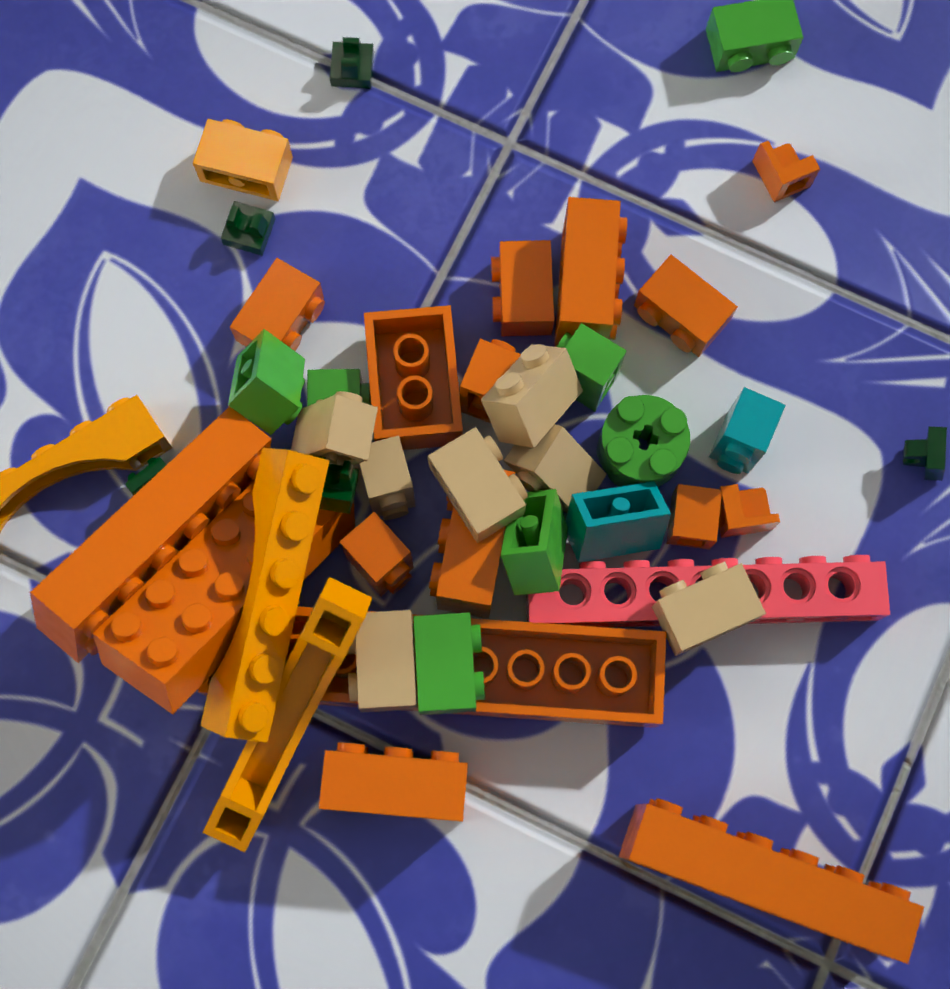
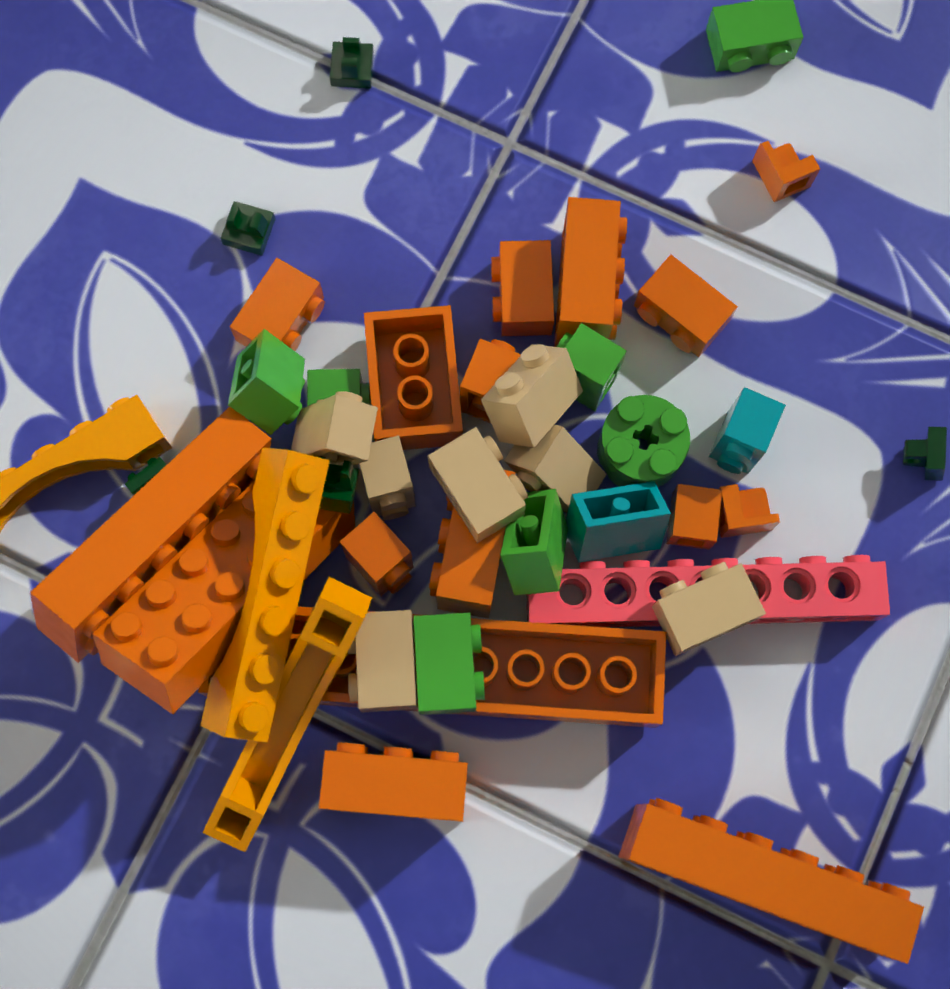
(243, 159): light orange brick -> none

